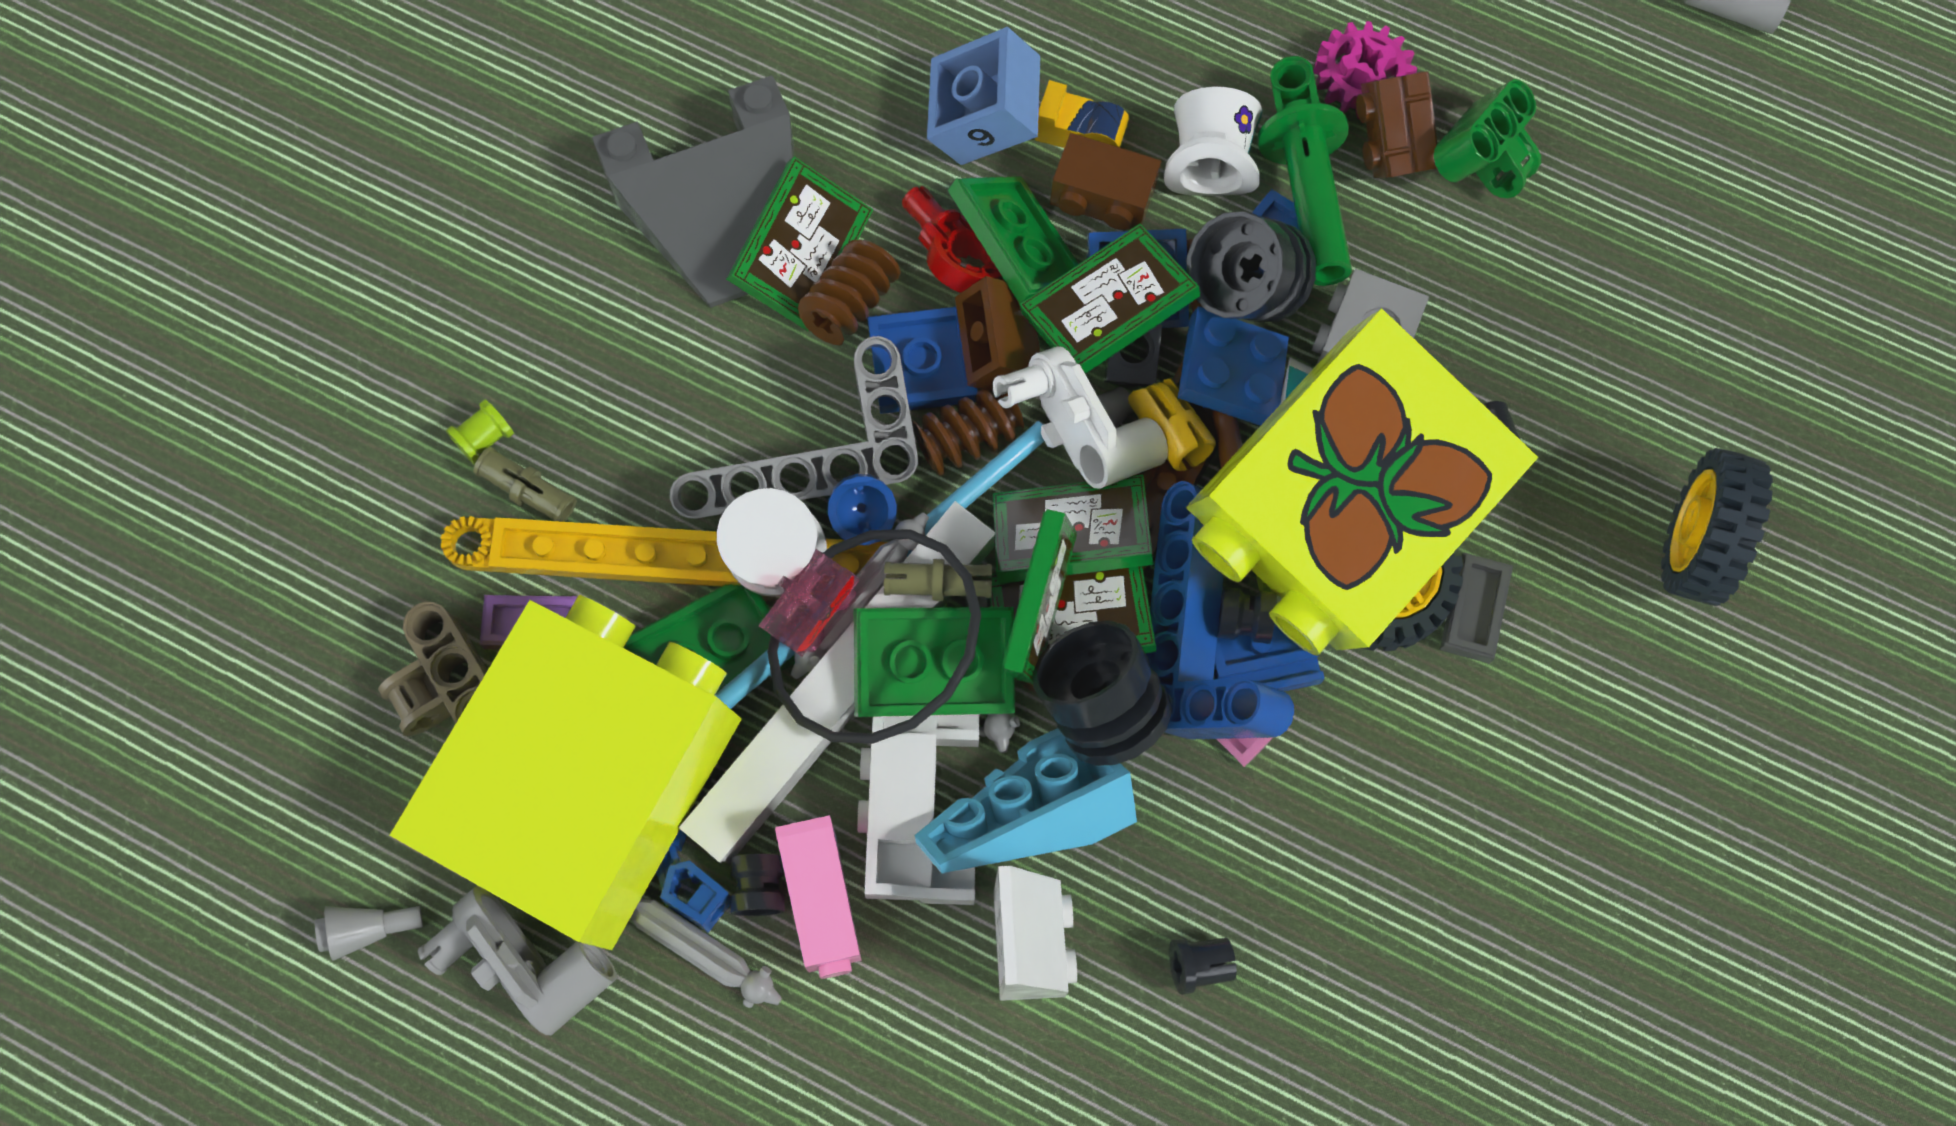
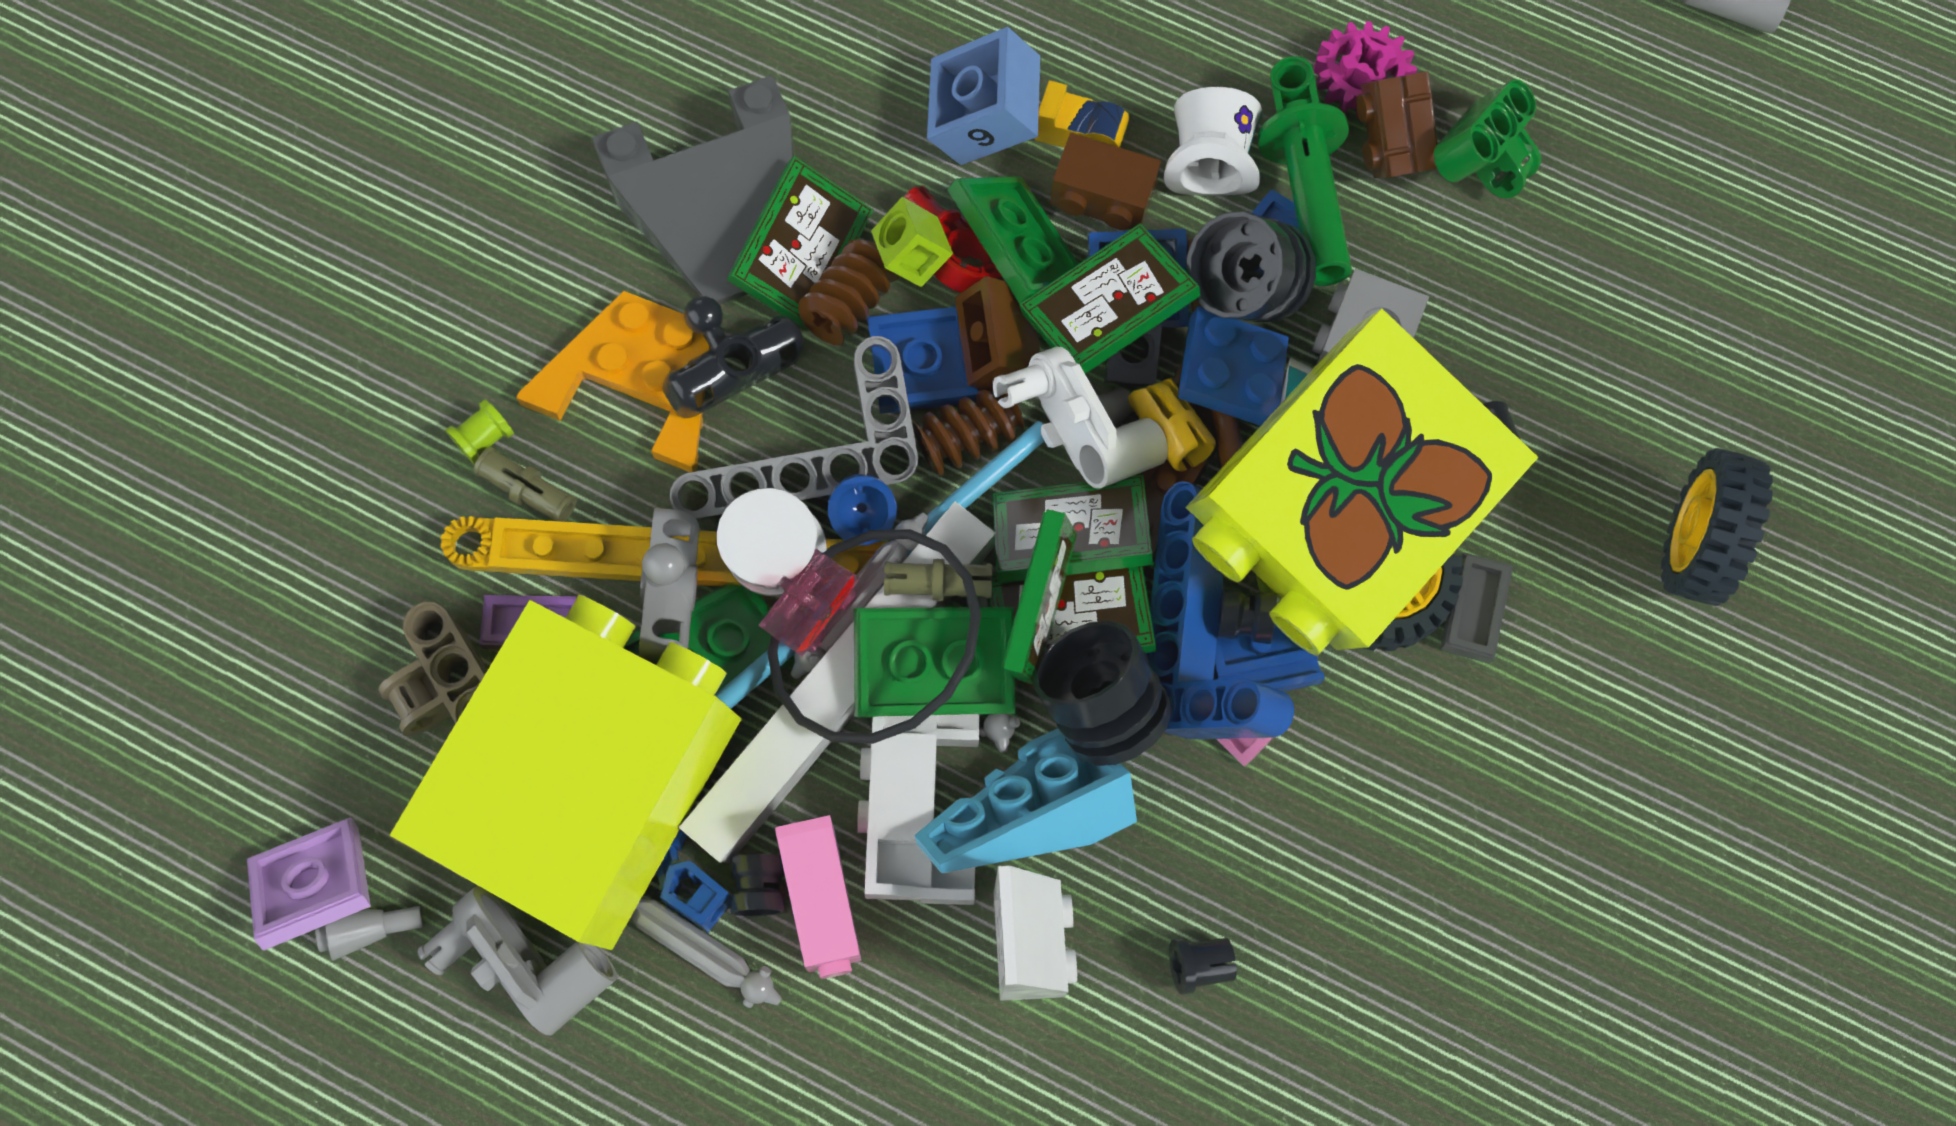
(307, 883): none -> lavender tile
(632, 352): none -> light orange wing
(668, 582): none -> light grey piece
(755, 348): none -> black piece
(911, 242): none -> lime brick

